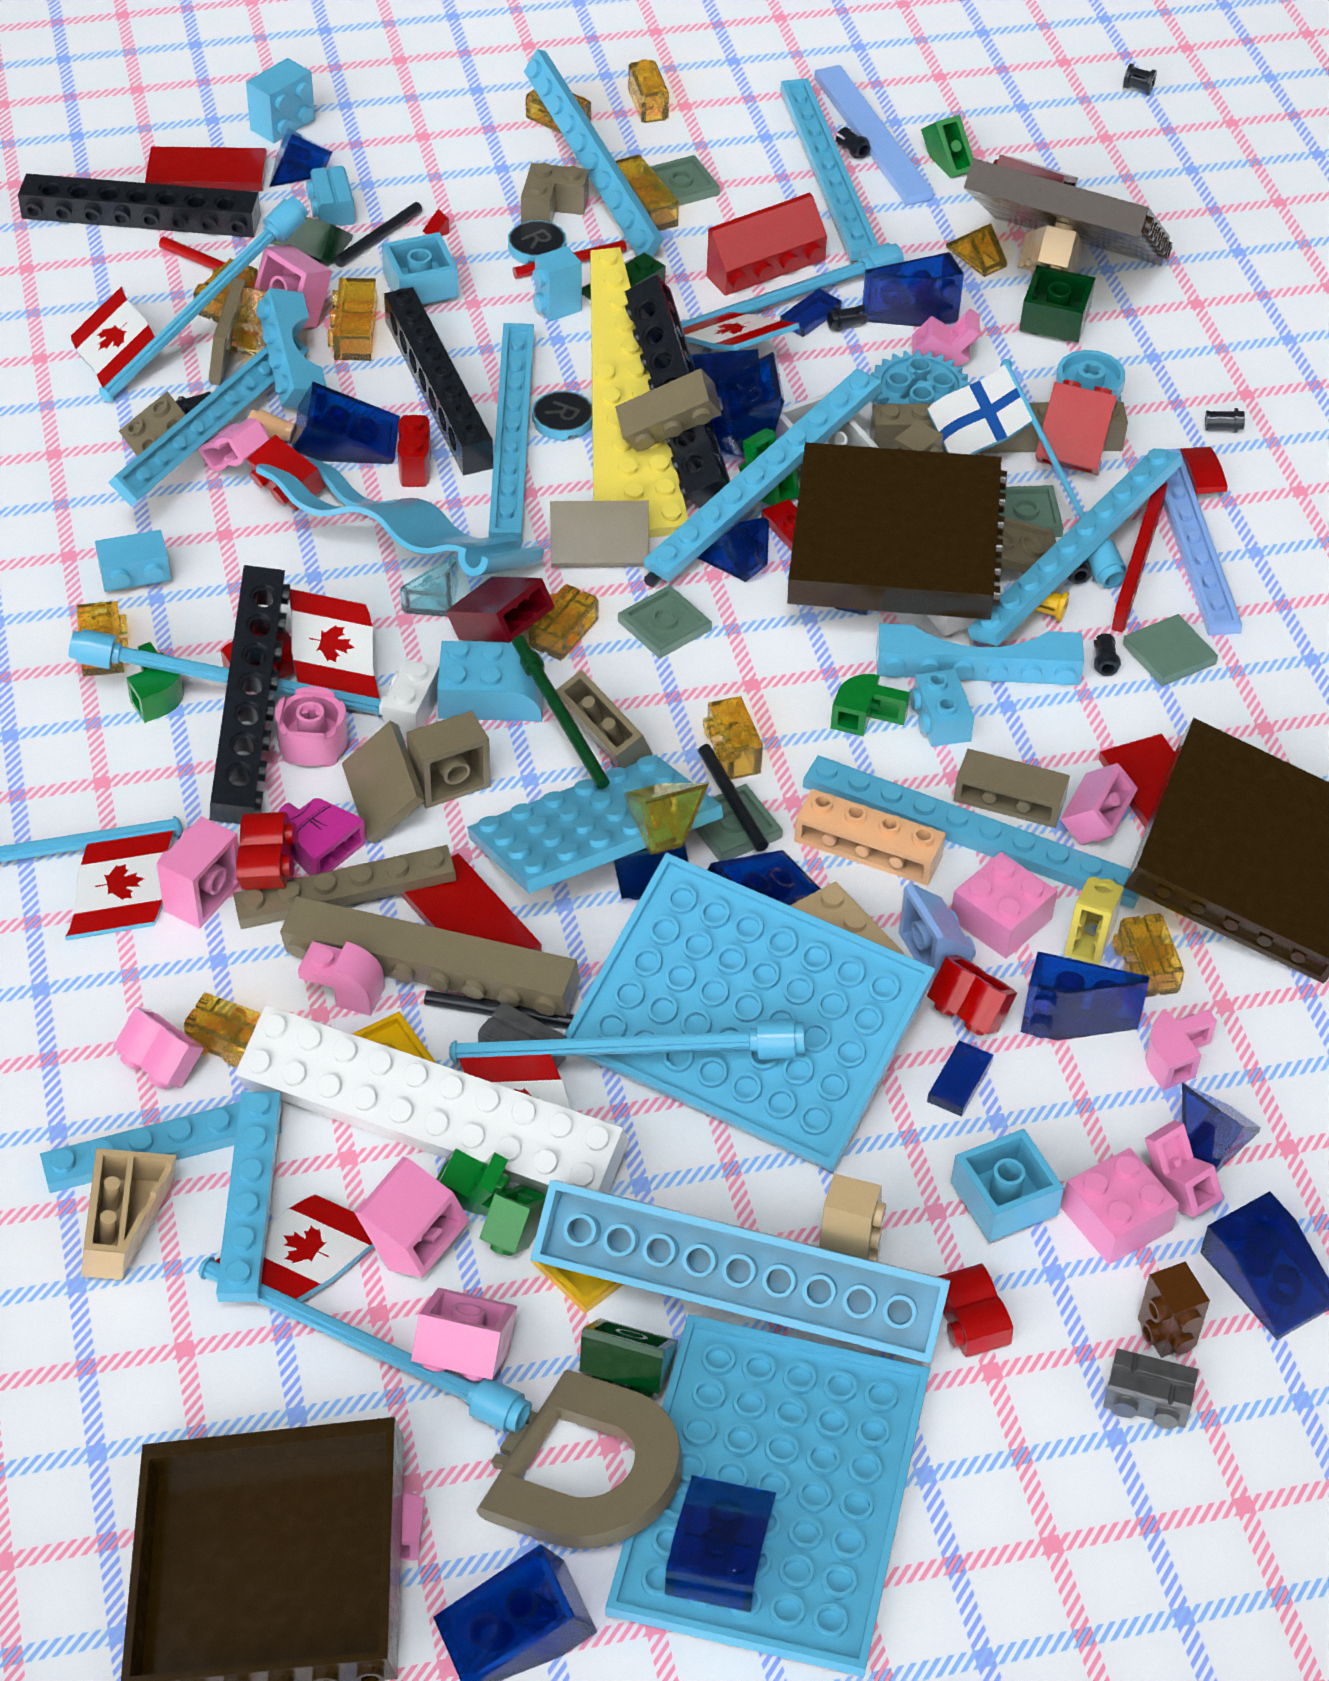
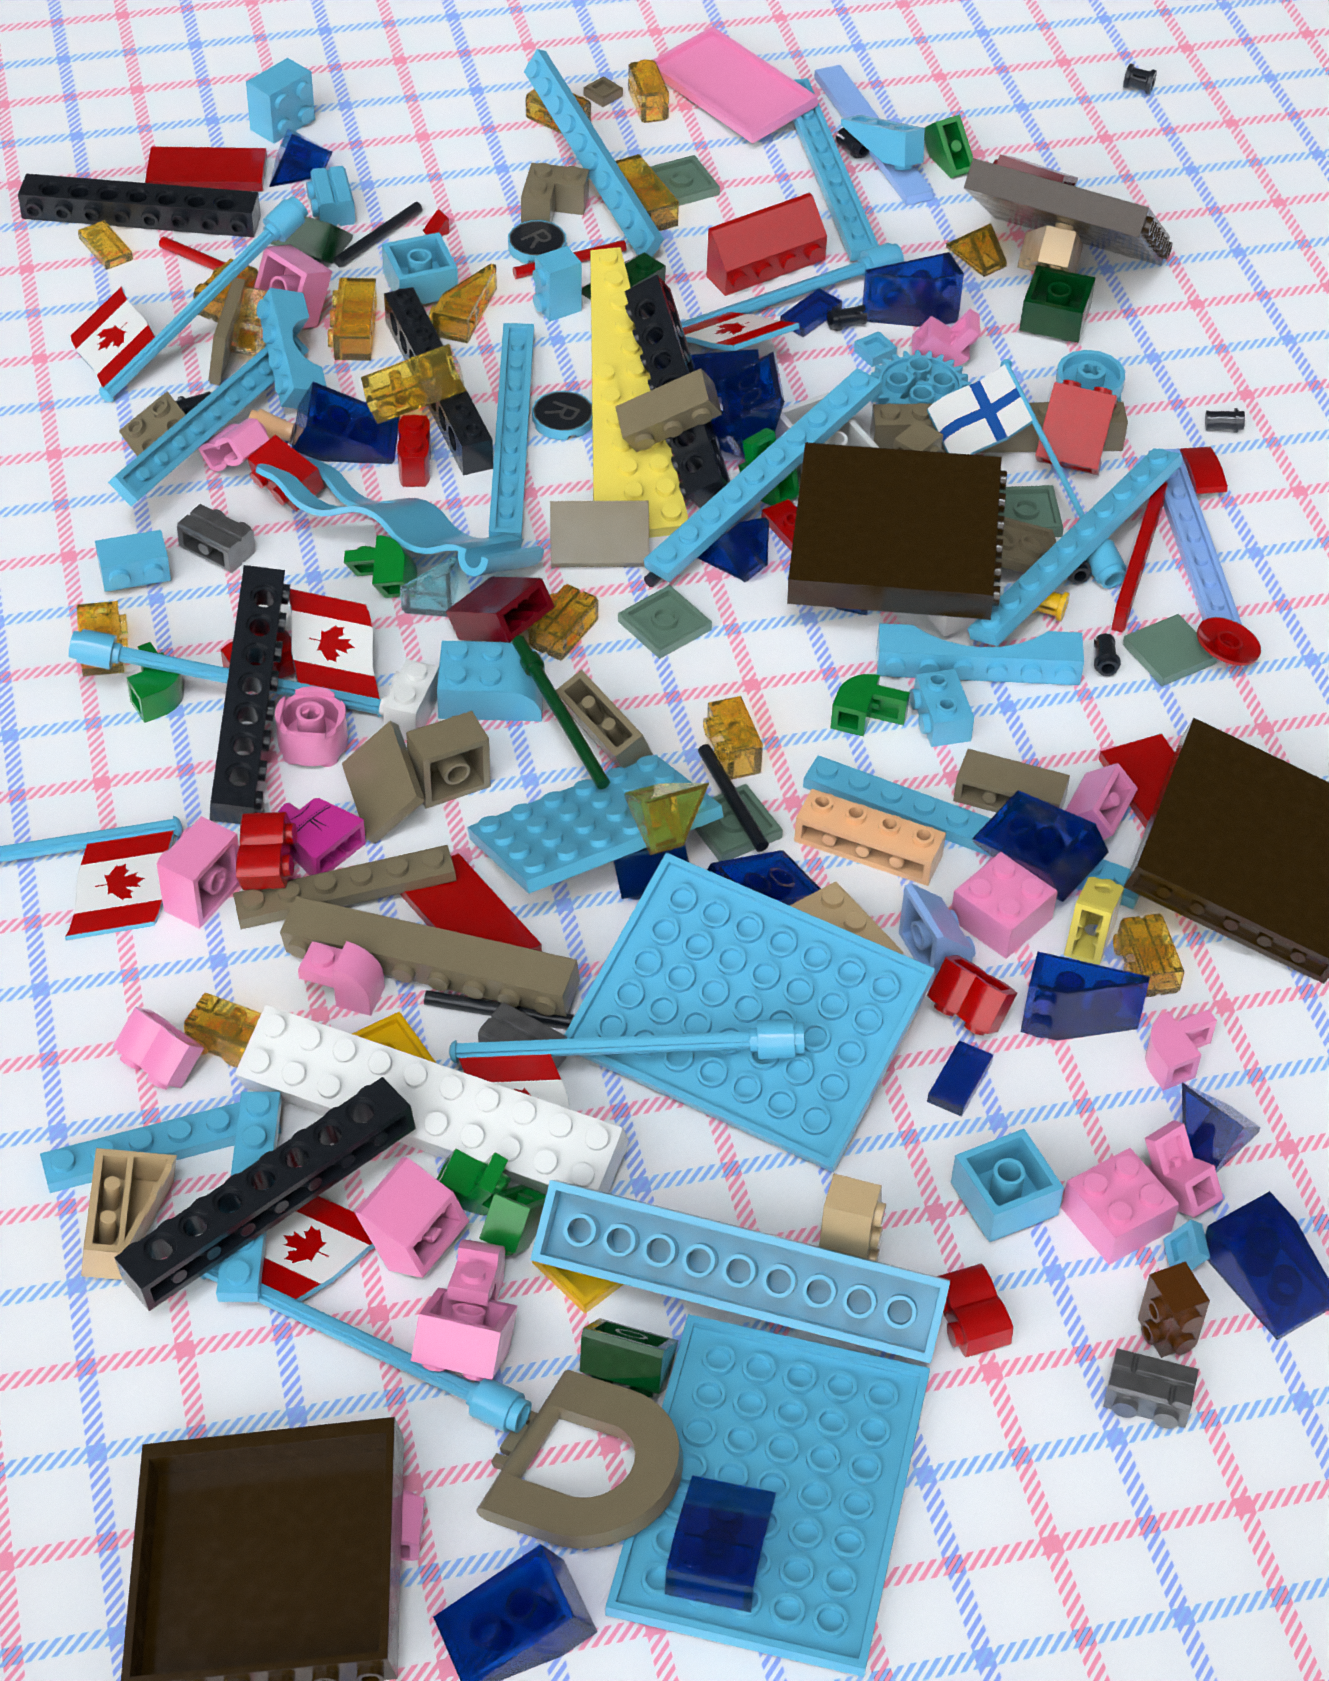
(105, 245): none -> clear yellow tile
(216, 537): none -> flat silver brick
(354, 1143): none -> black brick
(386, 562): none -> green brick
(413, 383): none -> clear yellow brick
(464, 305): none -> clear yellow slope
(477, 1273): none -> bright pink brick
(603, 91): none -> dark tan tile
(734, 84): none -> bright pink tile
(874, 348): none -> medium azure tile
(888, 140): none -> medium azure slope
(1044, 841): none -> clear blue slope
(1187, 1244): none -> medium azure tile
(1228, 641): none -> red dish

